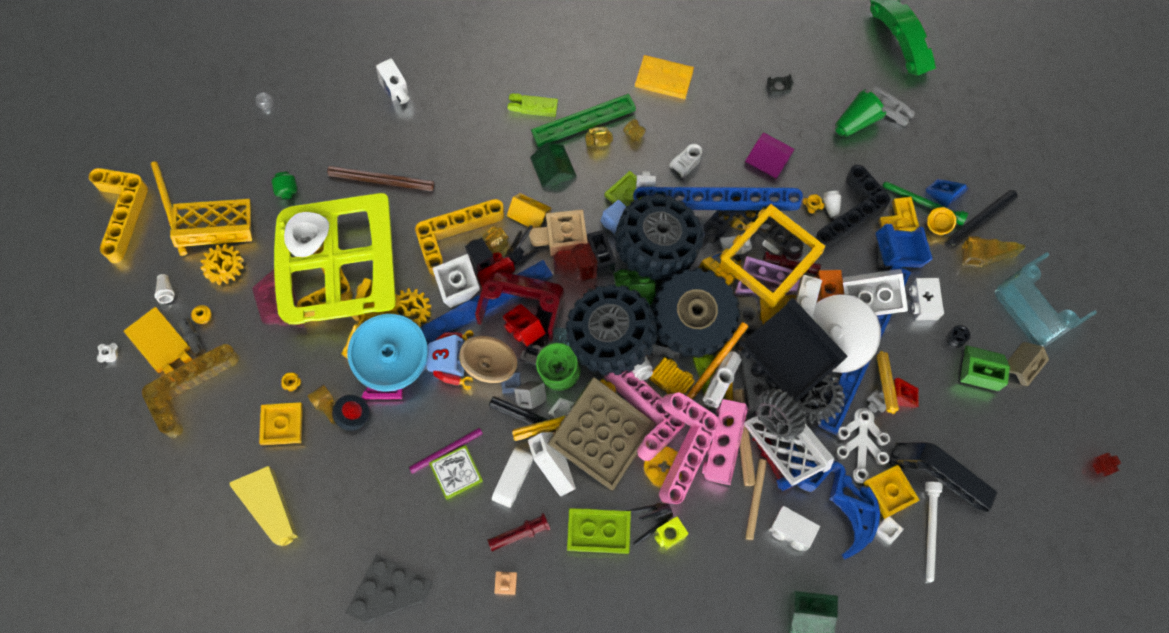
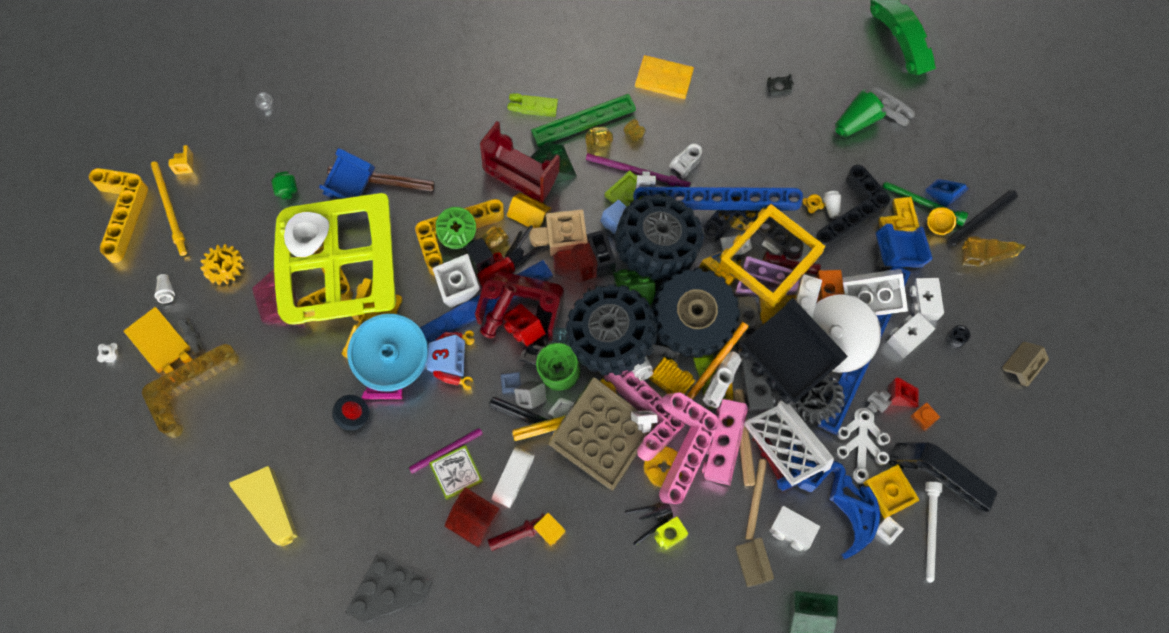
(182, 162): none -> yellow panel
(203, 318): yellow plate -> none
(211, 234): yellow fence -> none
(281, 424): yellow plate -> none
(287, 378): yellow plate -> none
(323, 401): clear yellow pin -> none
(347, 176): none -> blue panel
(392, 81): white torso -> none
(411, 301): yellow gear -> none
(448, 236): none -> bright green wheel
(472, 517): none -> clear red slope
(488, 359): tan dish -> none
(495, 318): none -> dark red pin
(505, 583): light nougat tile -> none
(515, 168): none -> dark red windscreen
(549, 529): none -> yellow panel
(551, 463): white slope -> none
(599, 531): lime plate -> none
(644, 419): none -> white tile
(671, 180): none -> magenta bar
(754, 562): none -> dark tan panel
(769, 155): magenta slope -> none
(780, 414): dark grey gear -> none
(887, 382): yellow axle -> none
(905, 343): none -> white brick
(925, 416): none -> orange plate
(984, 368): bright green slope -> none
(1031, 308): clear light blue windscreen -> none
(1106, 464): clear red gear -> none

